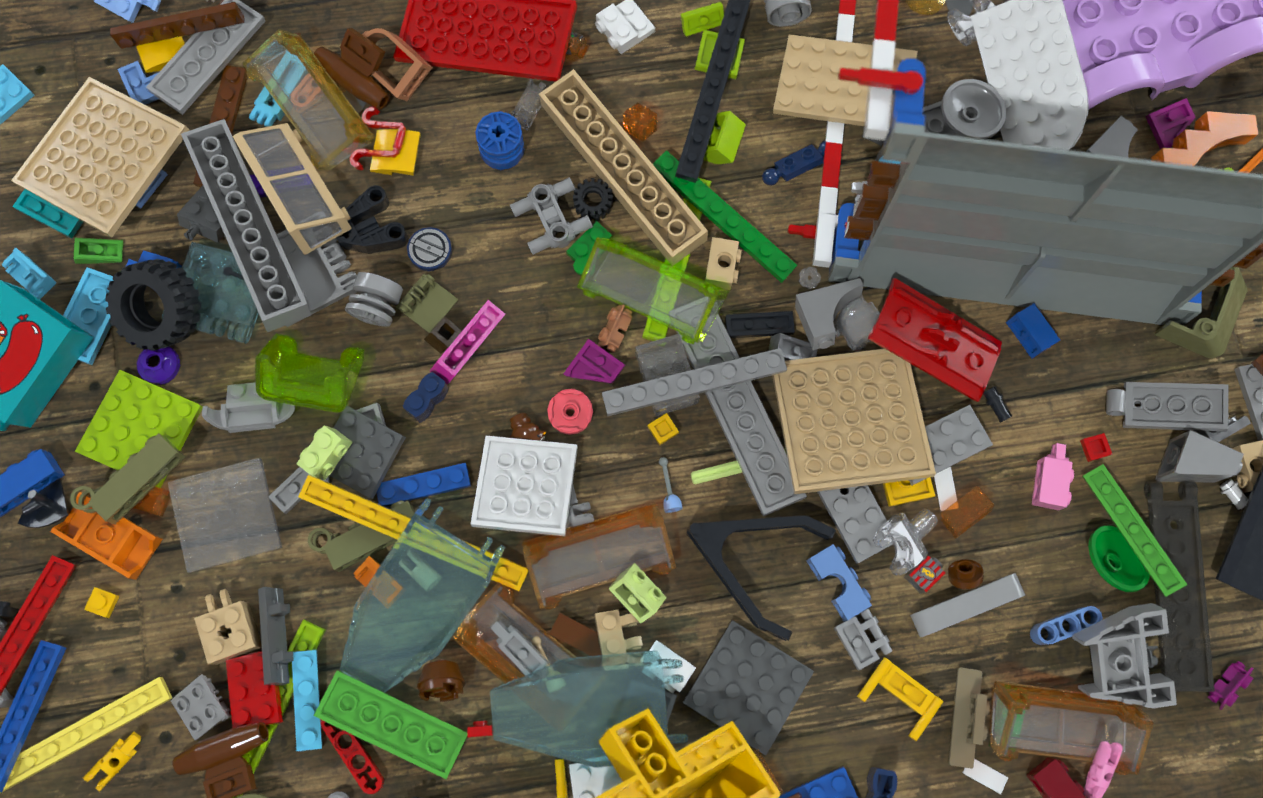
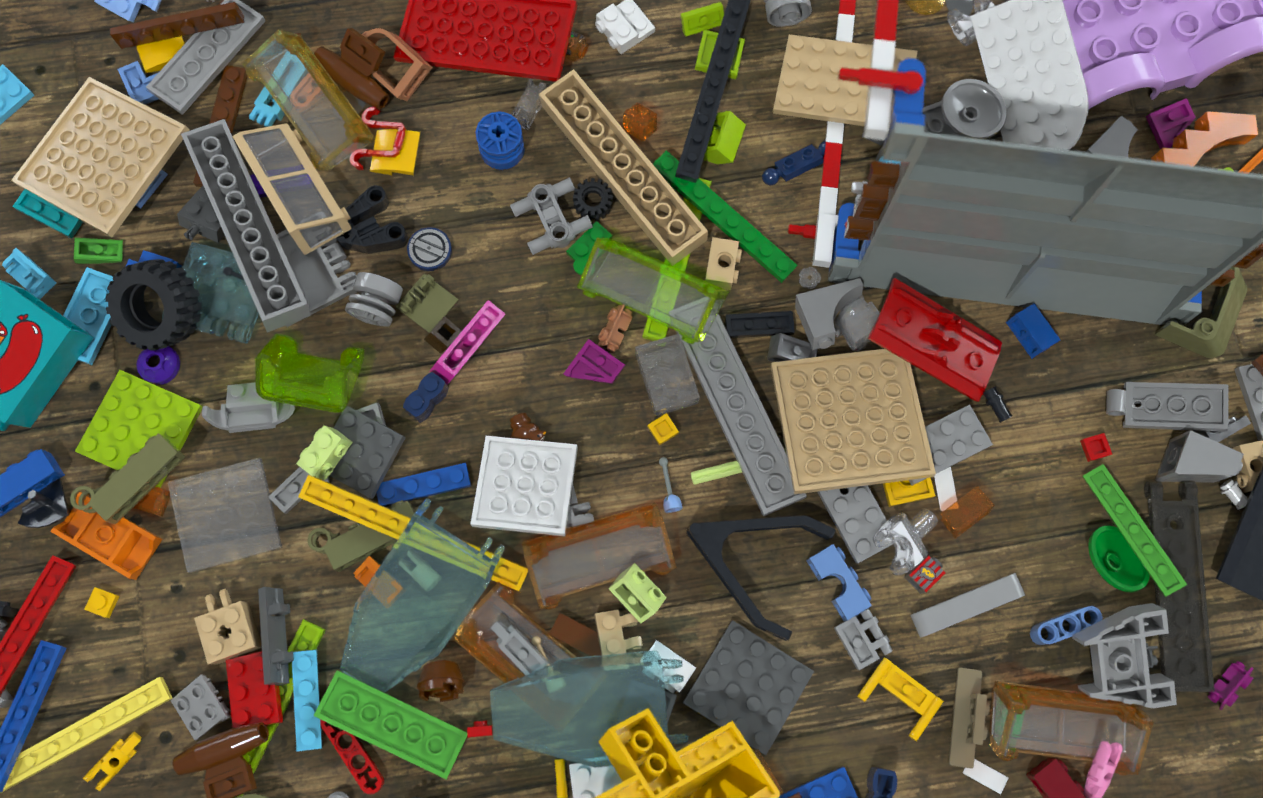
(567, 400): coral plate -> none
(694, 382): light grey plate -> none
(965, 574): reddish brown plate -> none
(1053, 480): bright pink hinge -> none

